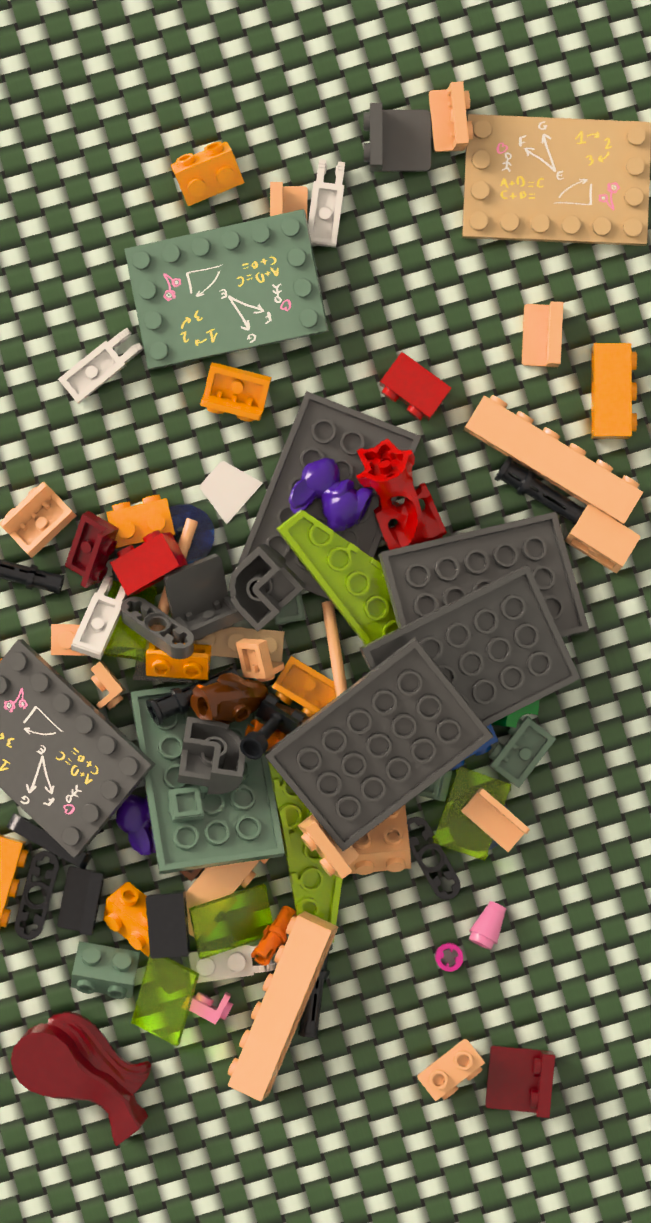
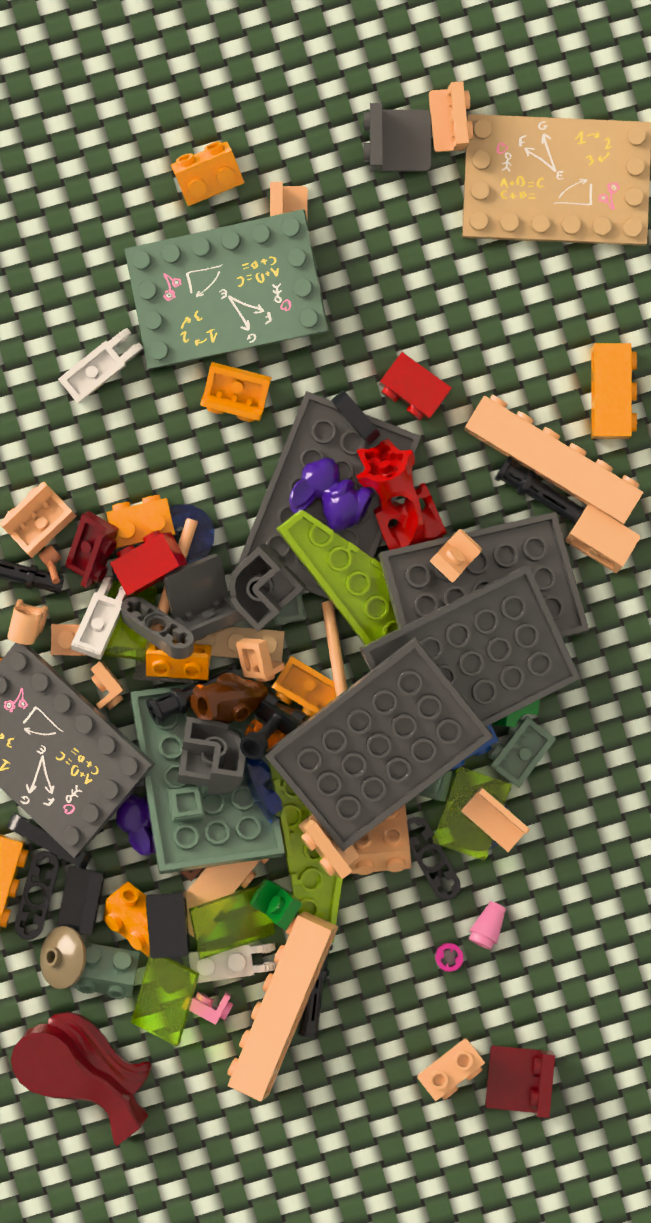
(27, 623): none -> light nougat piece
(50, 558): none -> nougat hand
(63, 957): none -> dark tan dish
(228, 489): white sticker -> none
(258, 779): none -> clear blue slope
(273, 936): orange pin -> none
(276, 903): none -> green bracket
(326, 207): white hinge -> none
(355, 417): none -> black beam
(456, 555): none -> light nougat bracket
(542, 335): light nougat panel -> none

